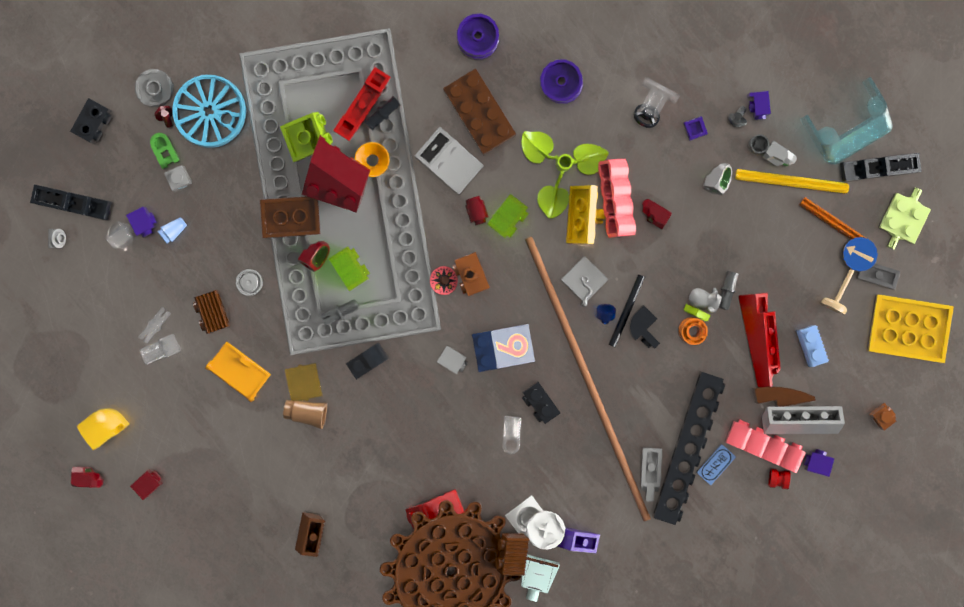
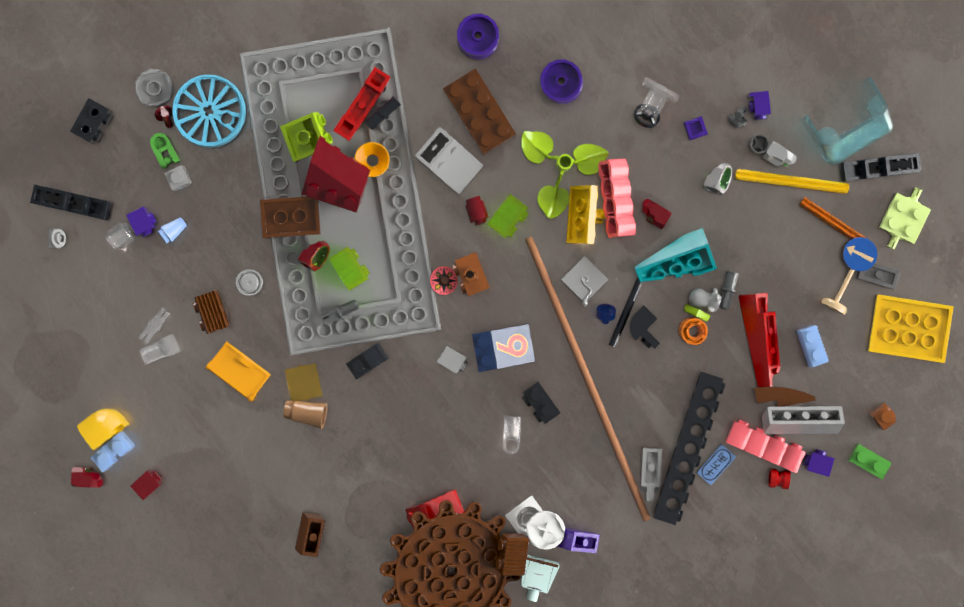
(116, 446): none -> light blue brick
(683, 256): none -> teal wedge
(869, 461): none -> bright green plate

